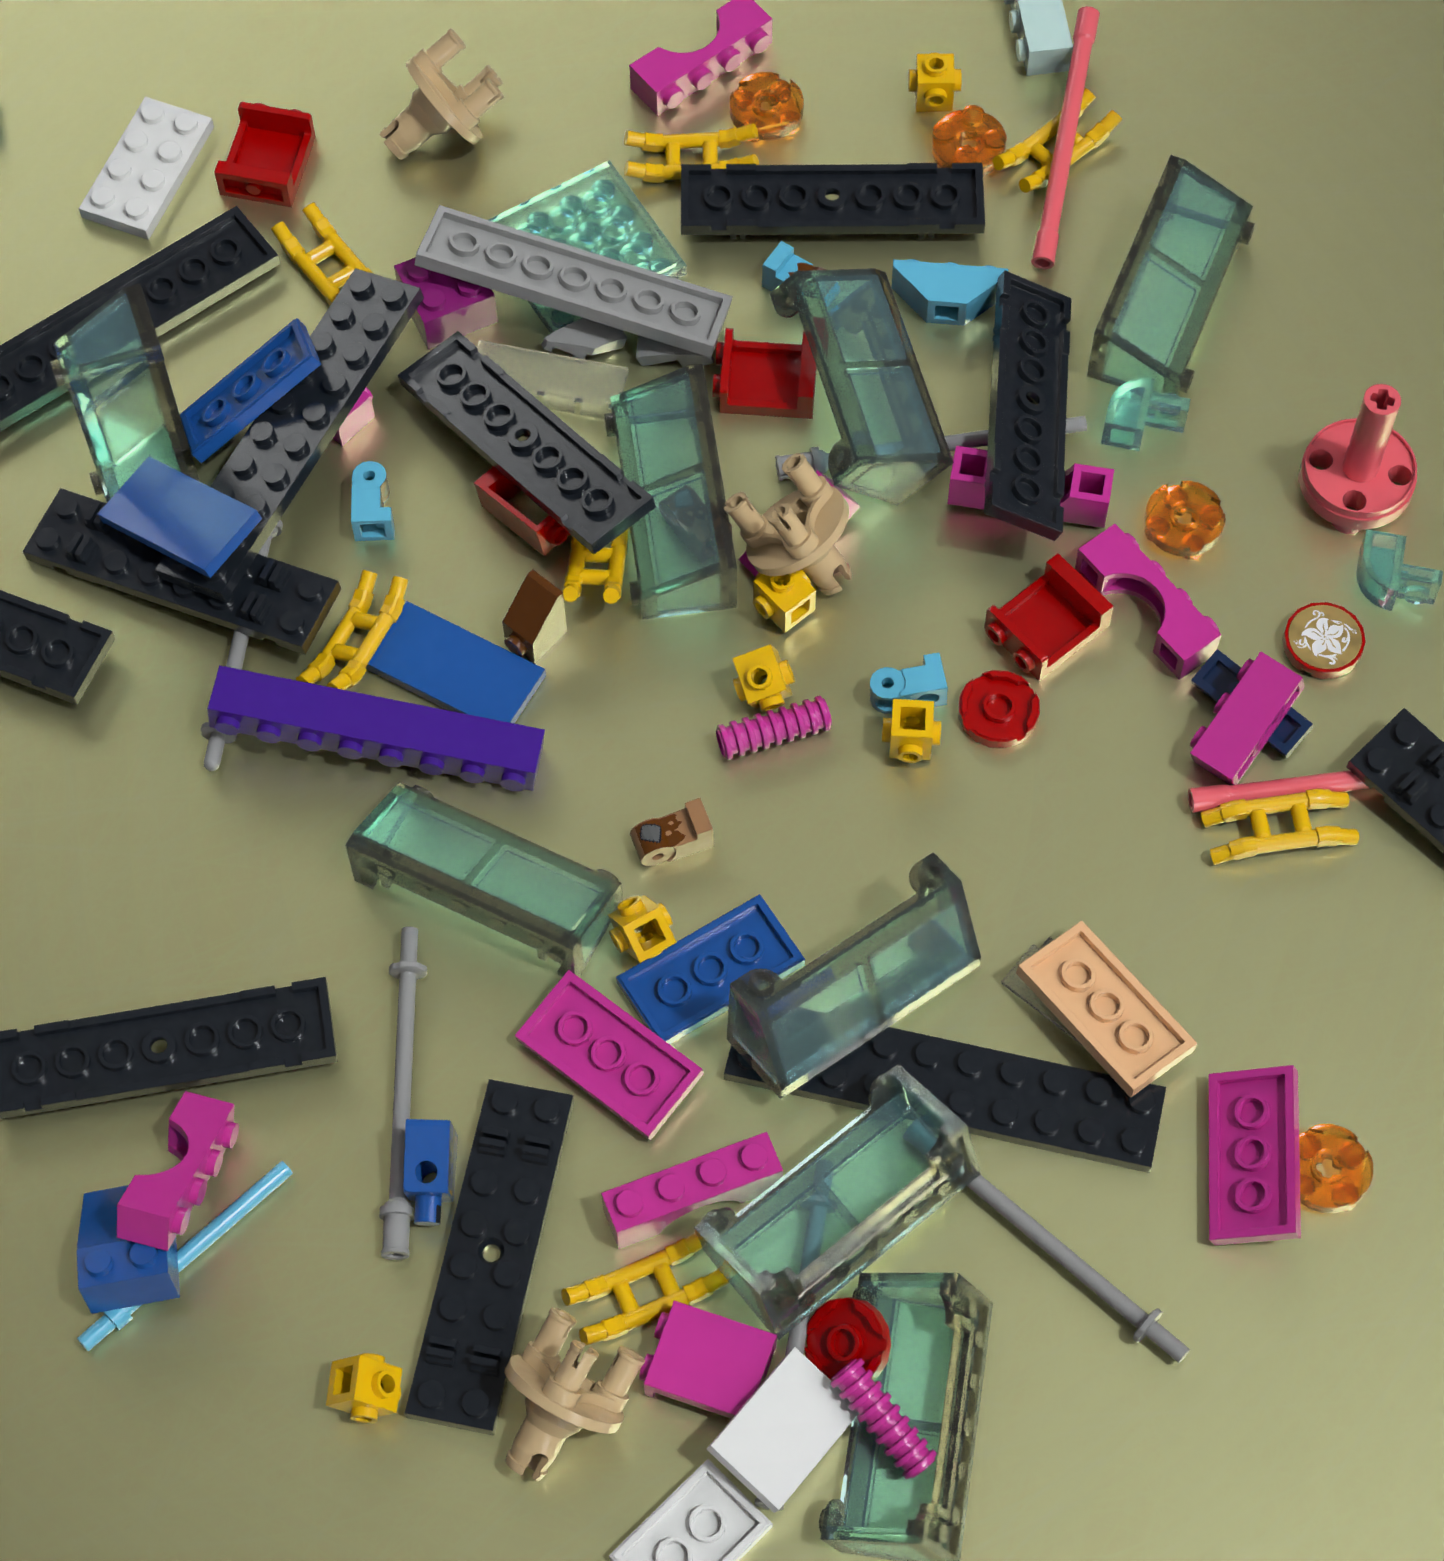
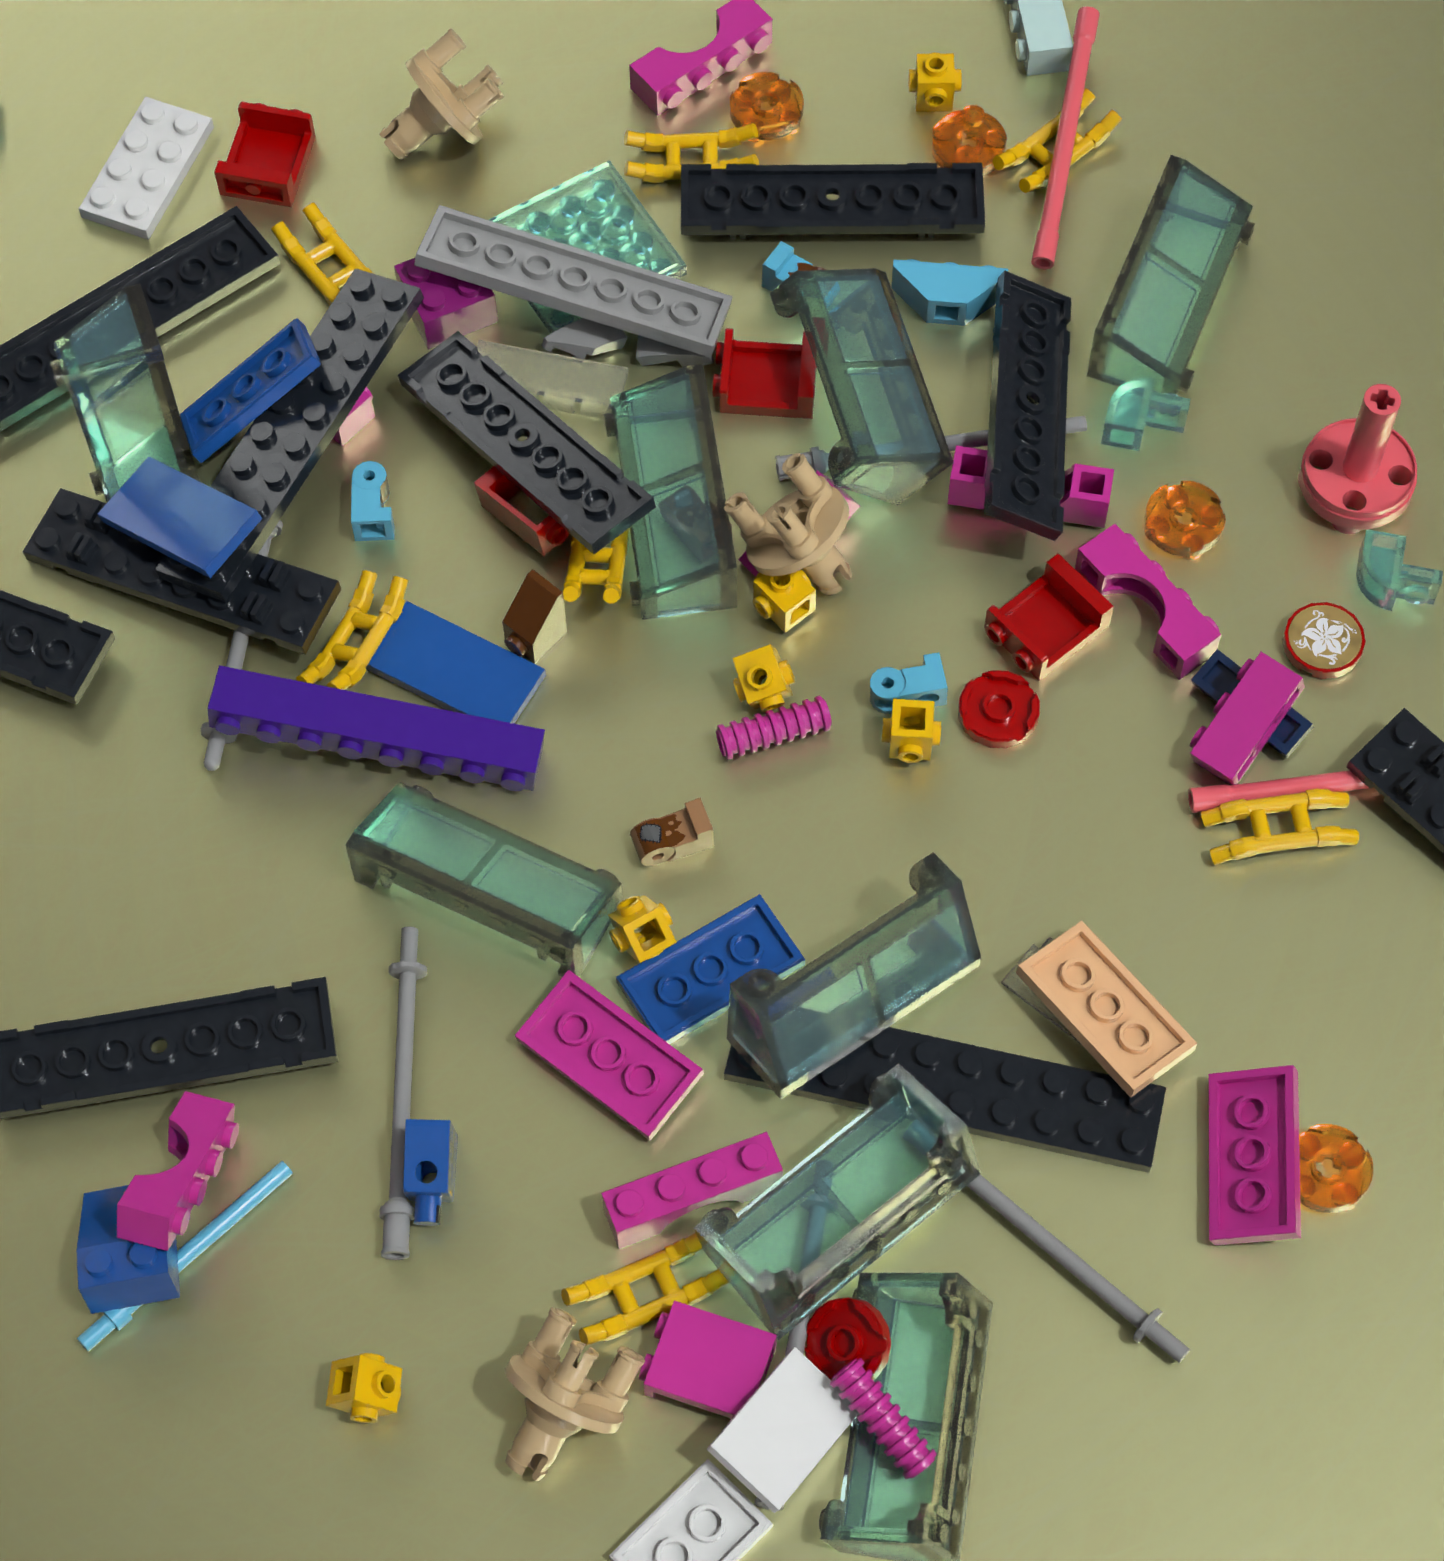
(481, 1301): black piece -> none

